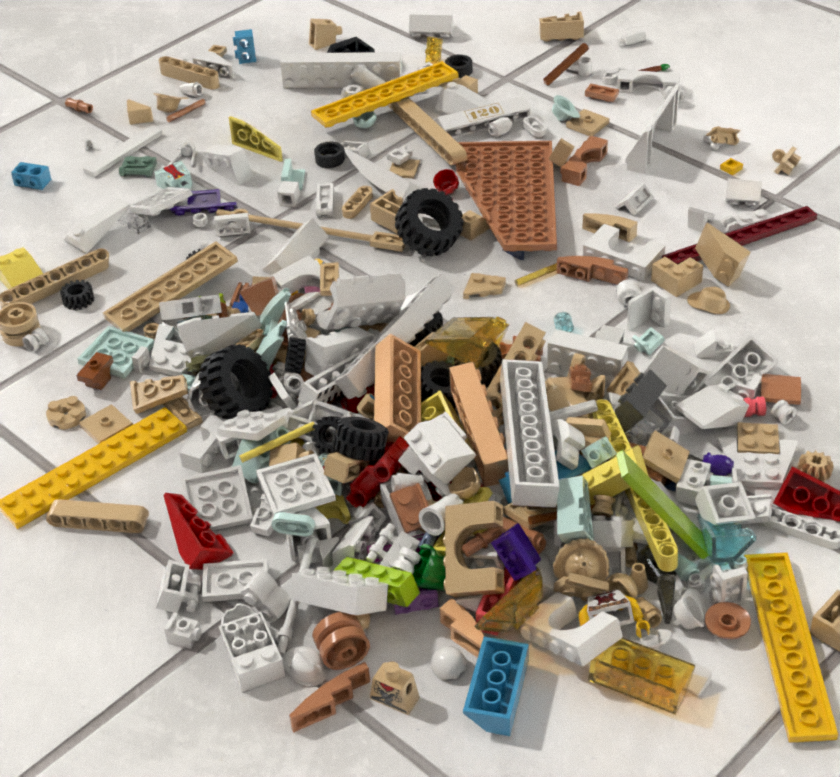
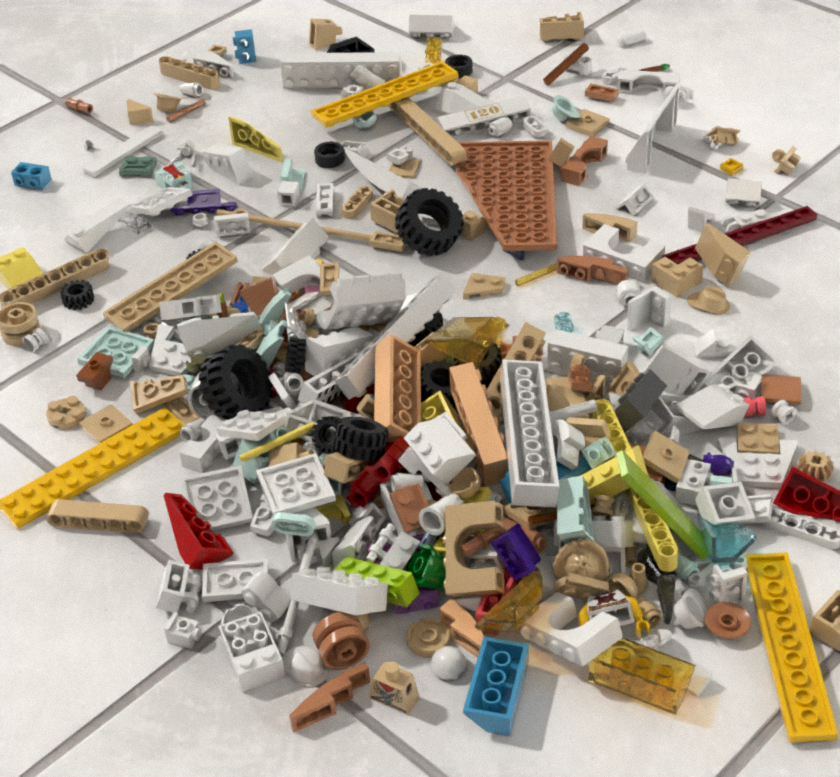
(191, 430): none -> white cone
(407, 560): white wheel -> none
(427, 637): none -> tan tile
(446, 181): red hair -> none

